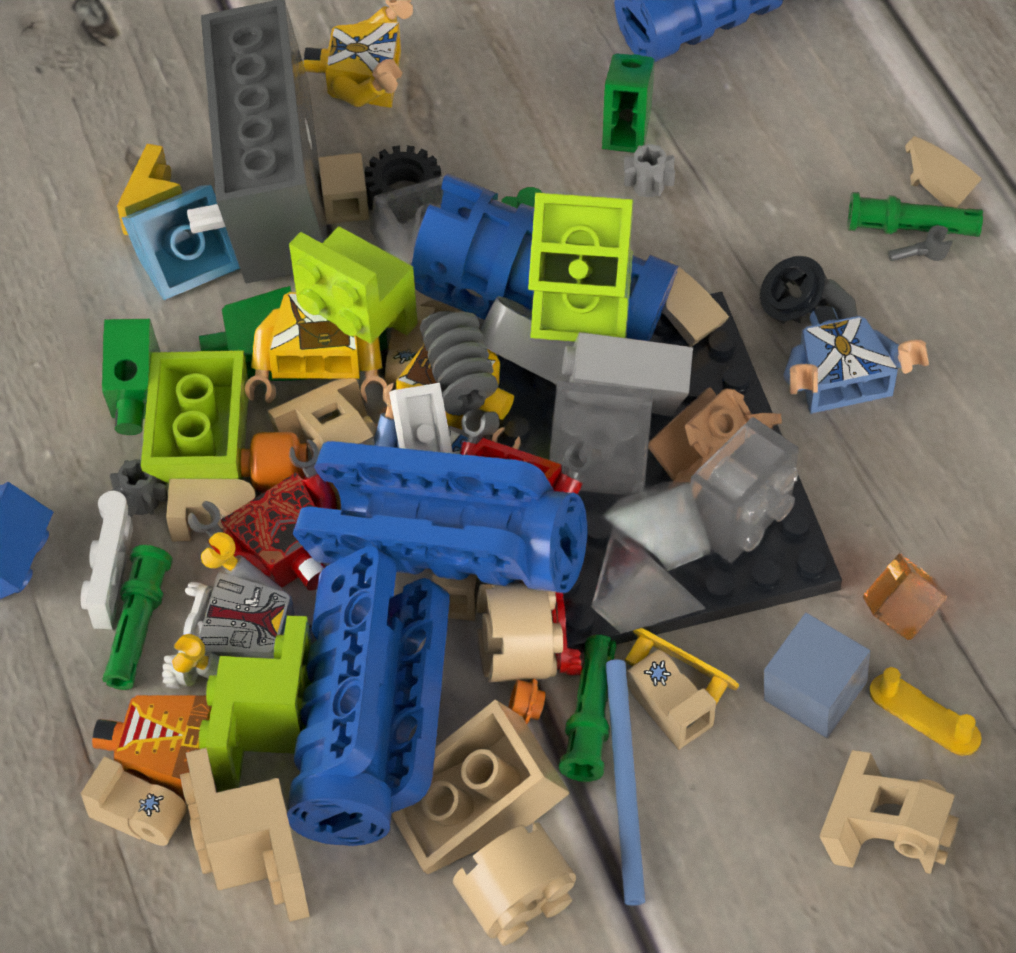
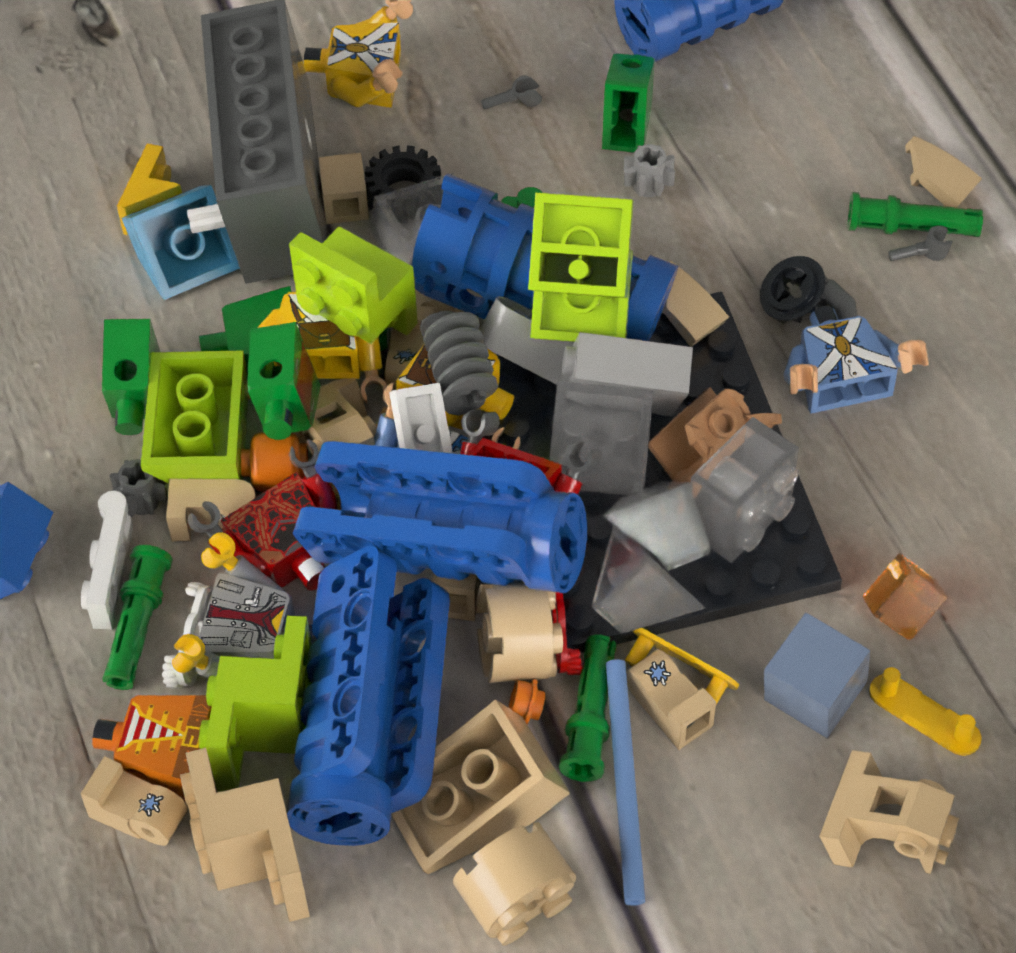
(286, 398): none -> green torso
(521, 89): none -> dark grey hand

